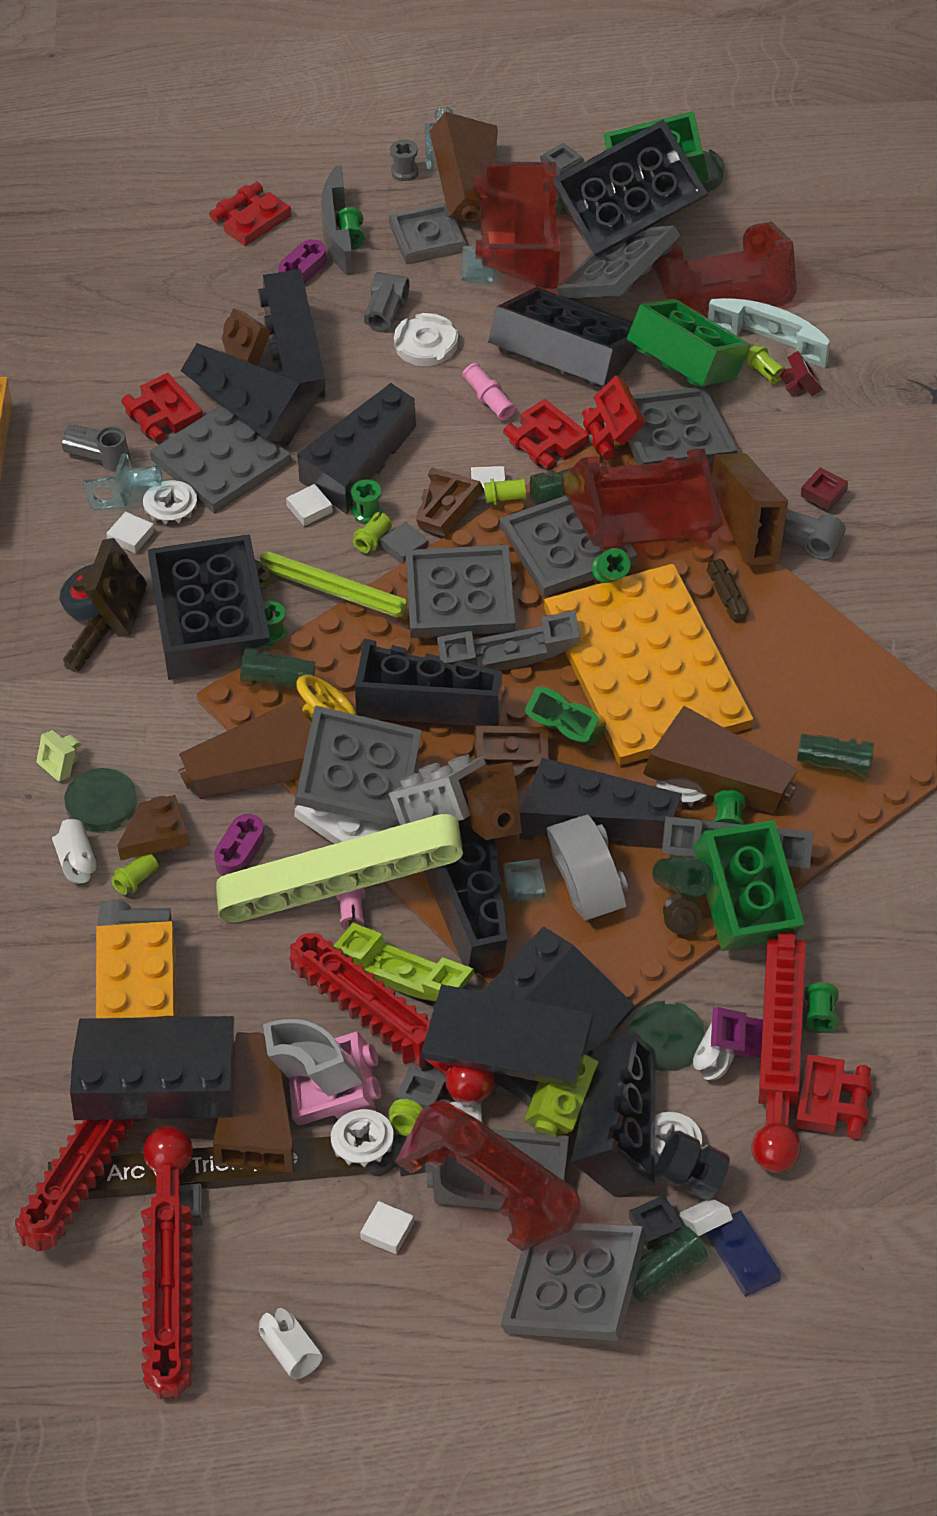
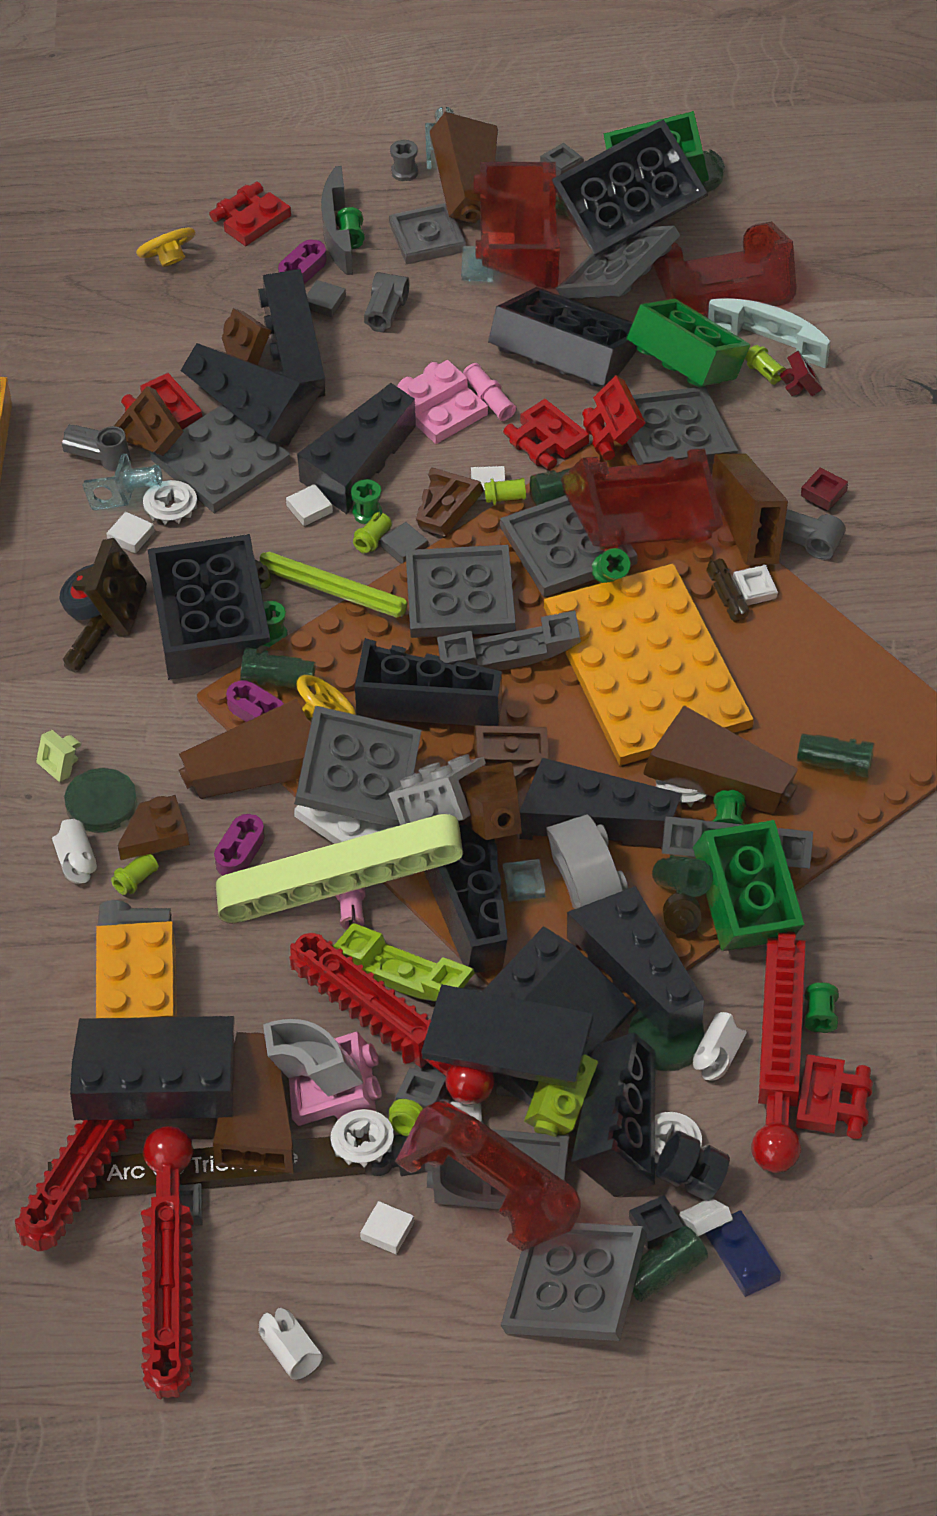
(150, 423): none -> reddish brown wing
(167, 246): none -> yellow piece
(258, 703): none -> magenta beam
(325, 298): none -> dark grey tile
(426, 340): white tile -> none
(443, 401): none -> bright pink plate
(569, 718): green brick -> none
(638, 957): none -> black wedge
(736, 1033): magenta slope -> none
(755, 585): none -> white tile

